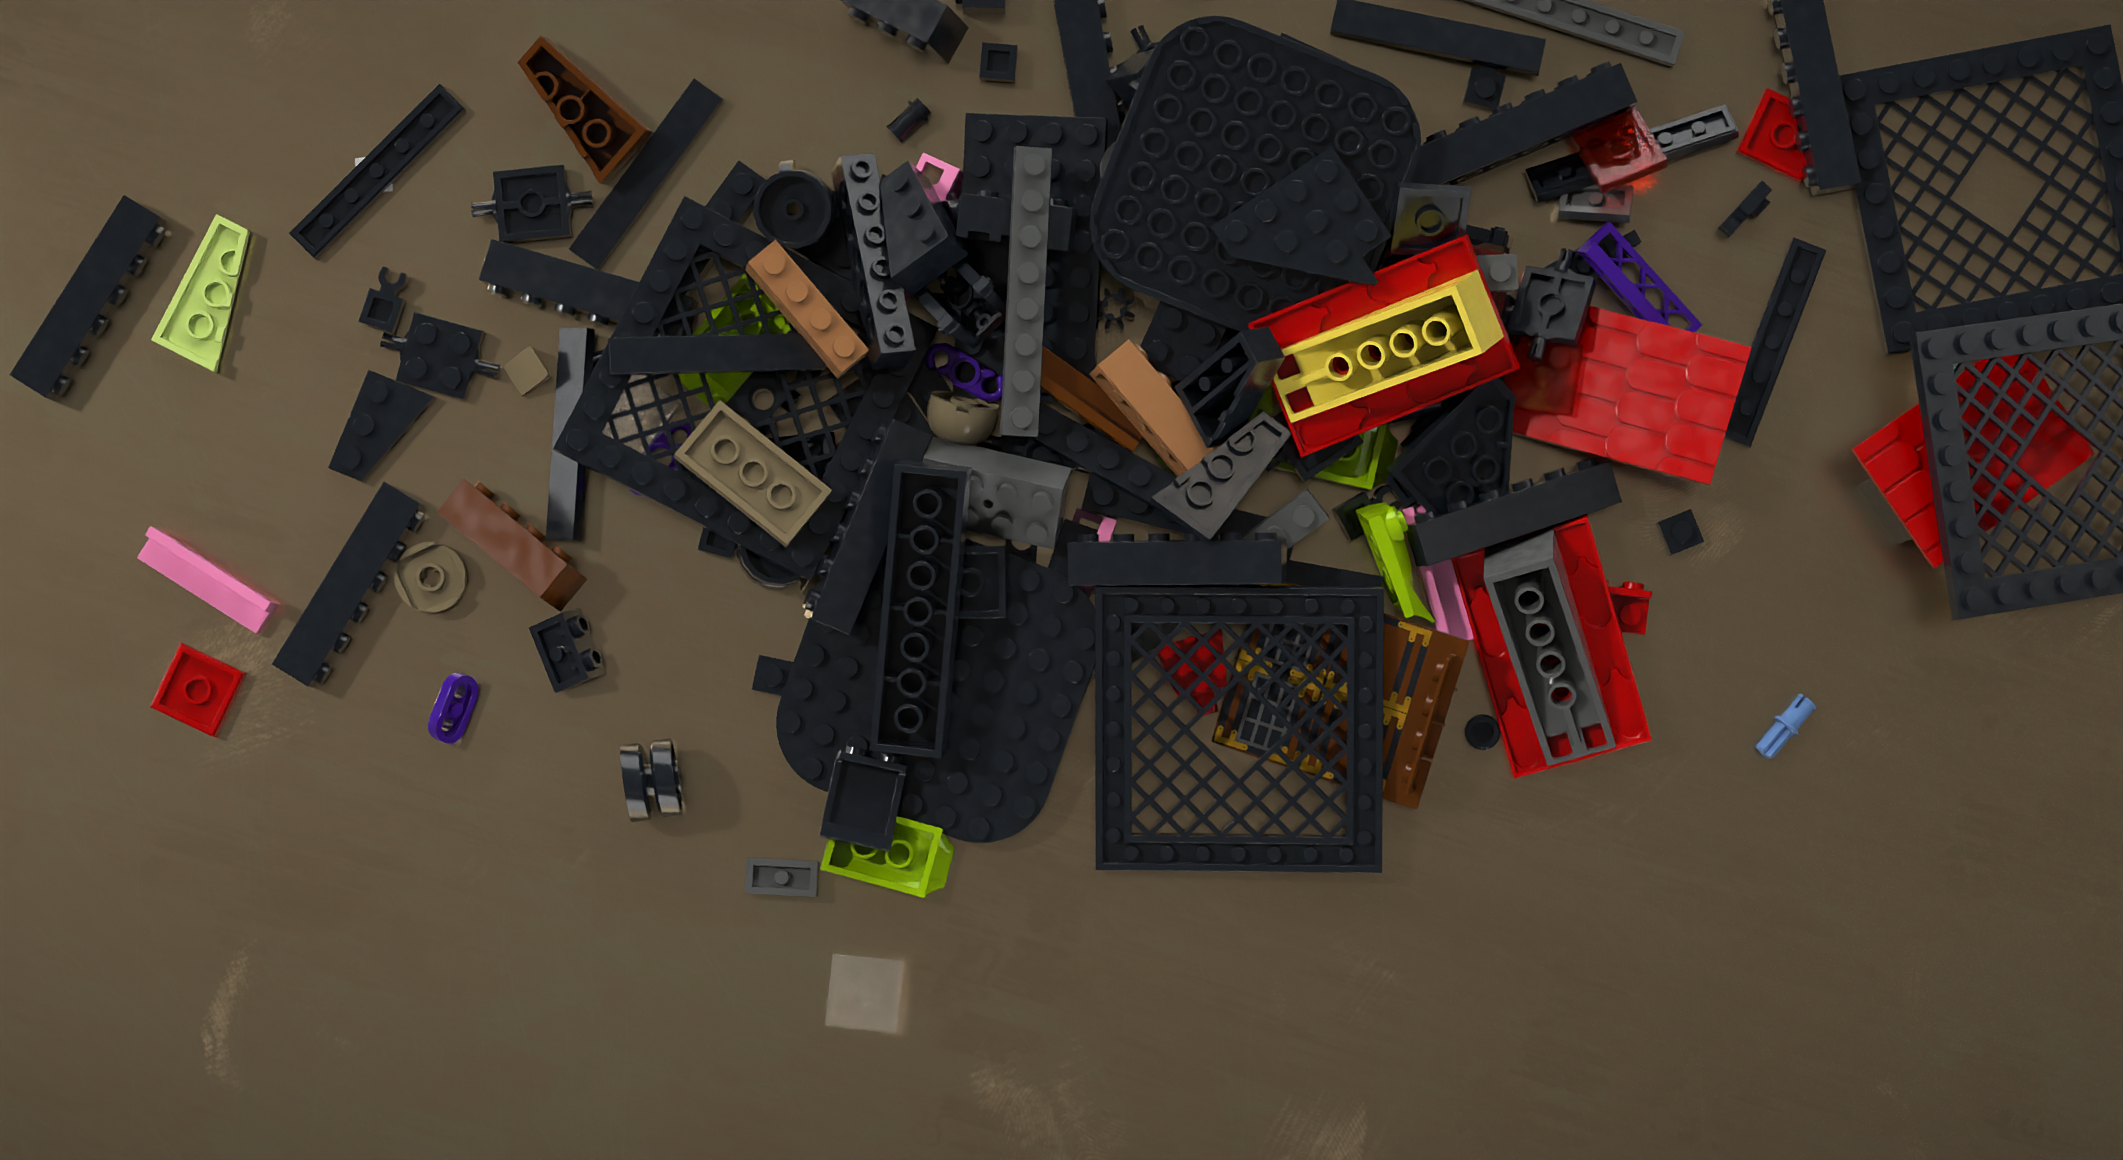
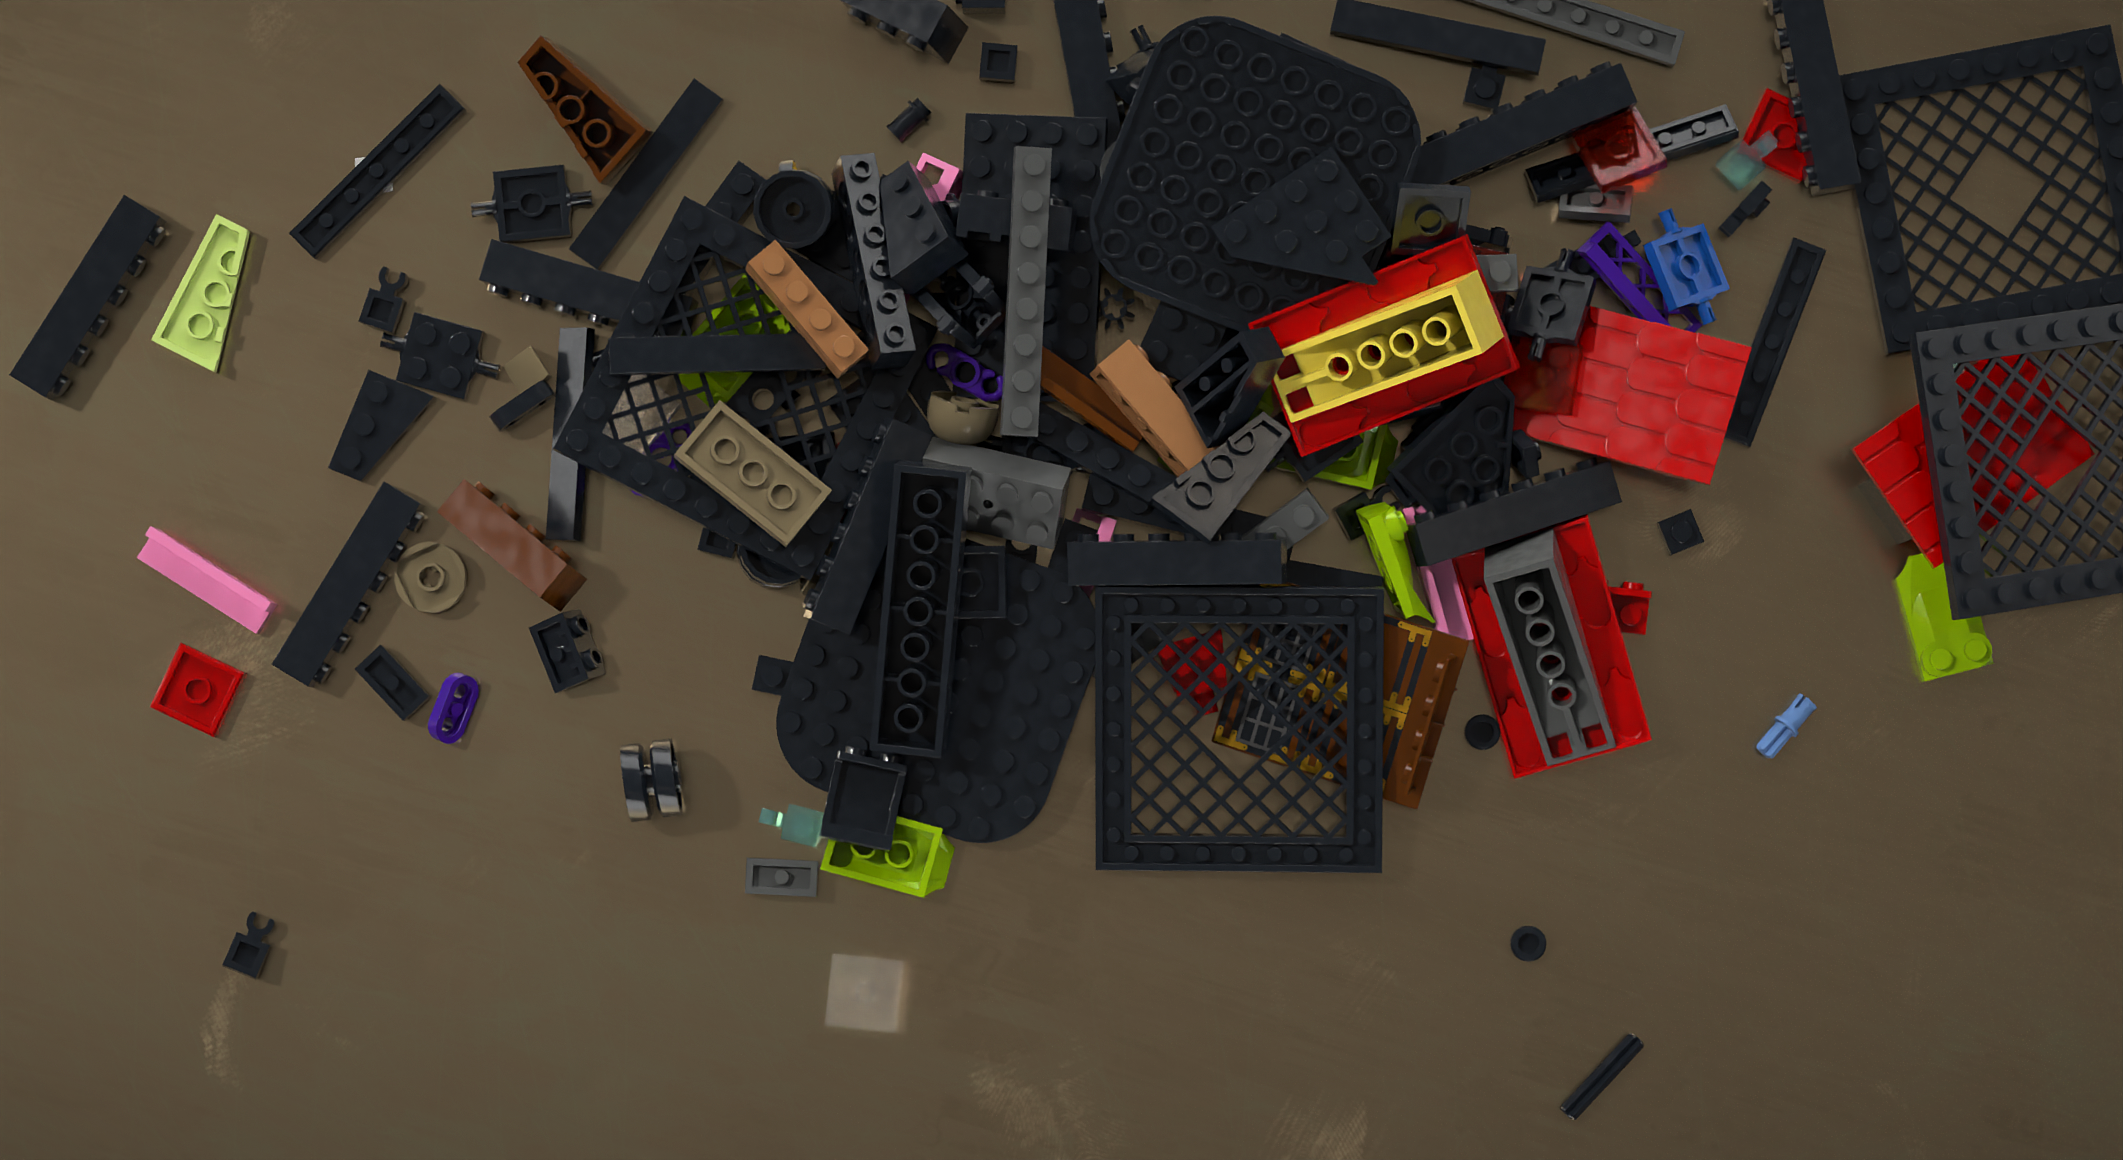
(248, 951): none -> black plate
(392, 682): none -> black plate
(522, 405): none -> black beam
(798, 824): none -> clear light blue plate
(1525, 454): none -> black plate
(1528, 943): none -> black tile
(1602, 1076): none -> black axle
(1686, 267): none -> blue plate
(1744, 161): none -> clear light blue plate
(1938, 642): none -> lime slope

